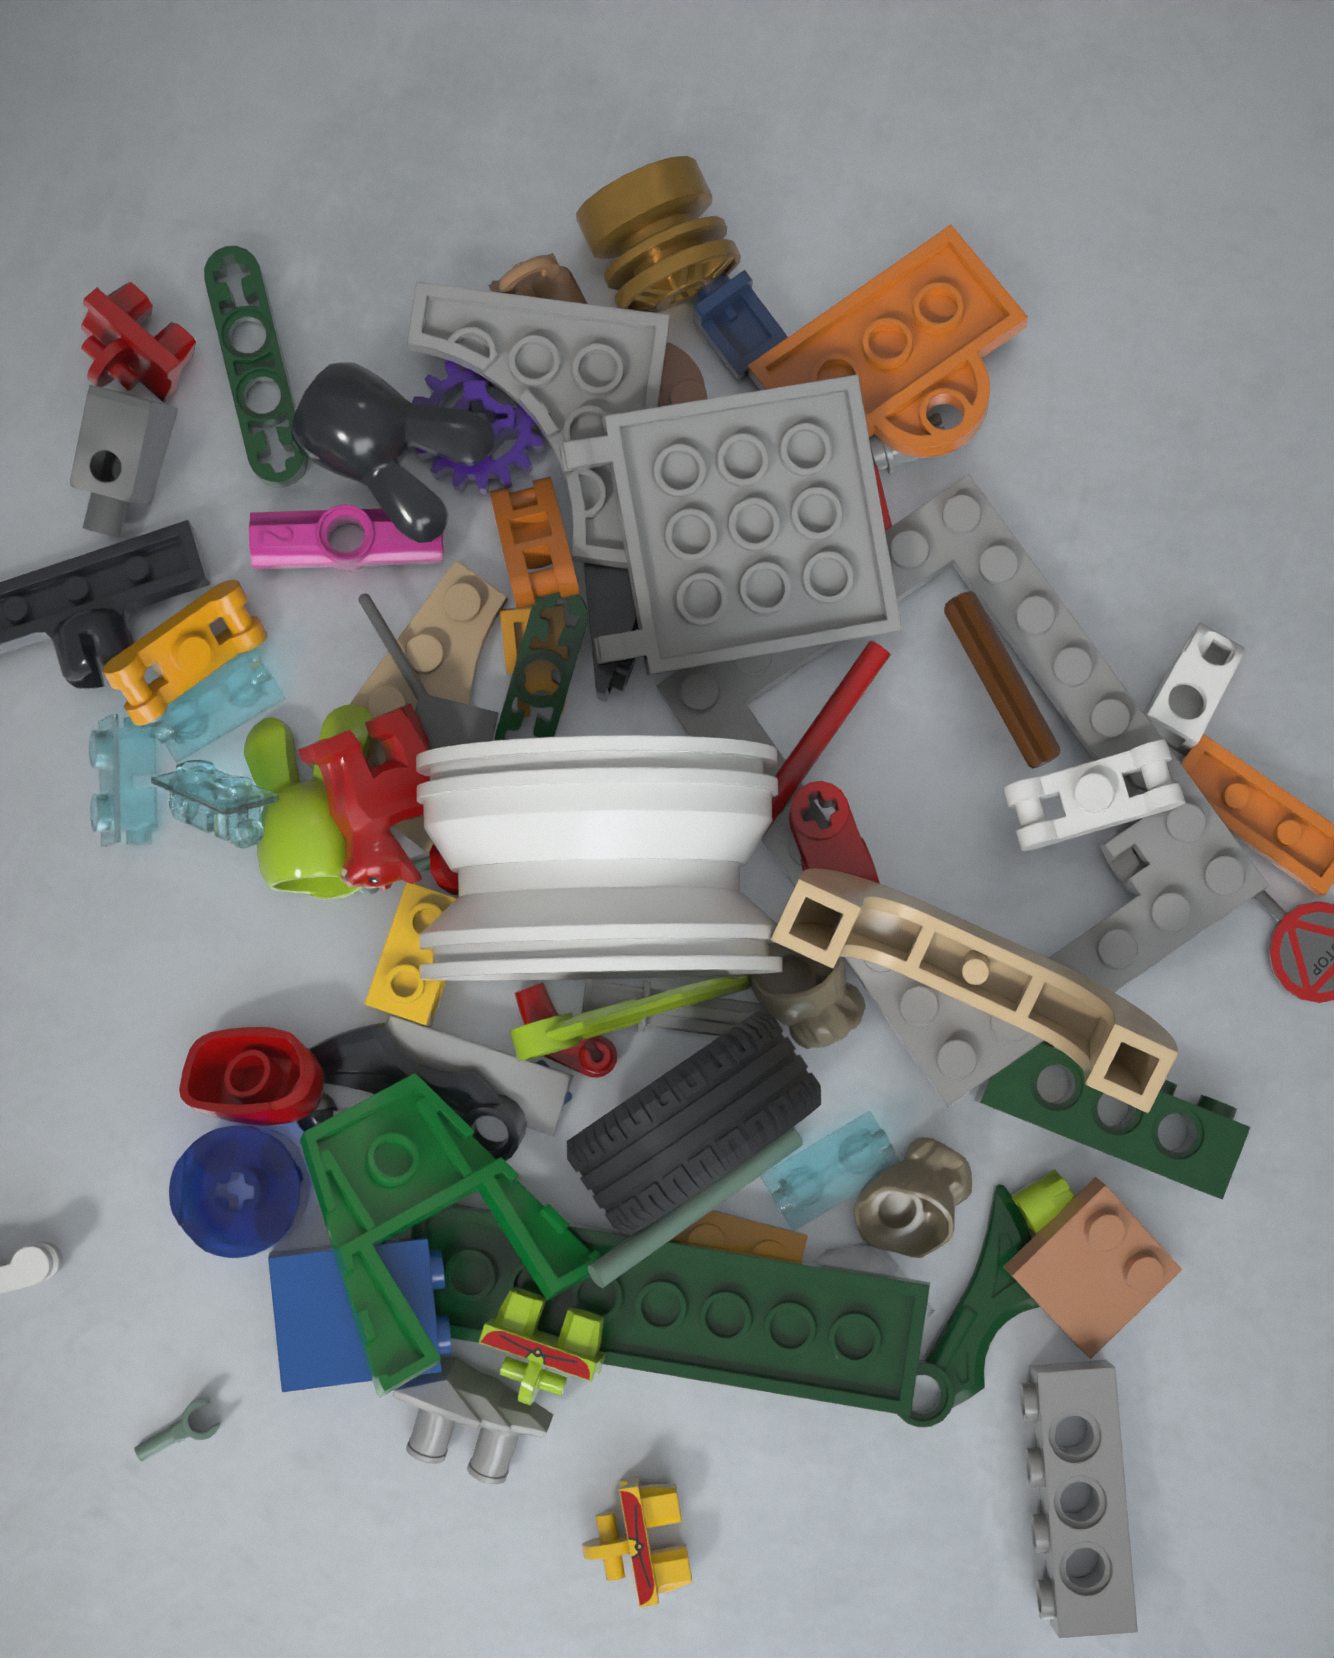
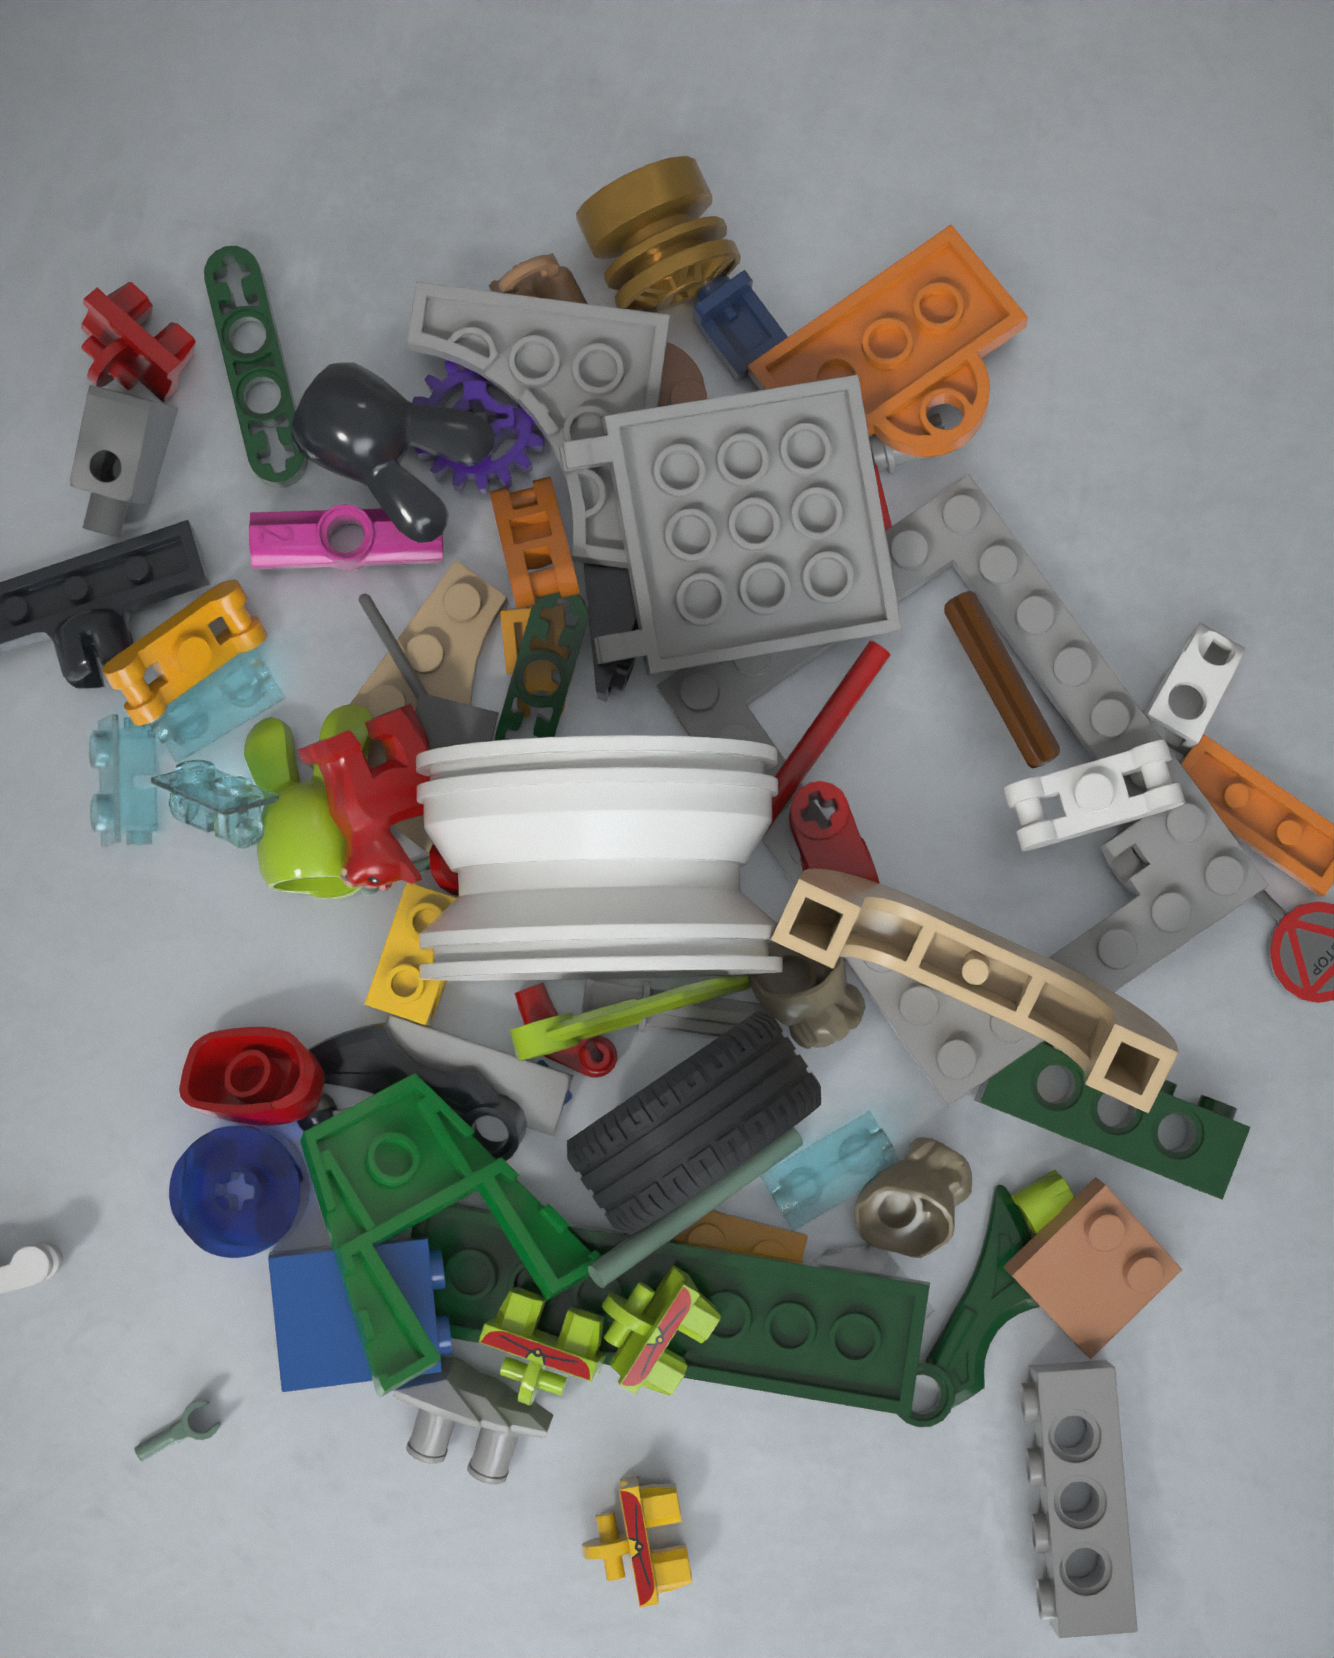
(648, 1324): none -> lime hips

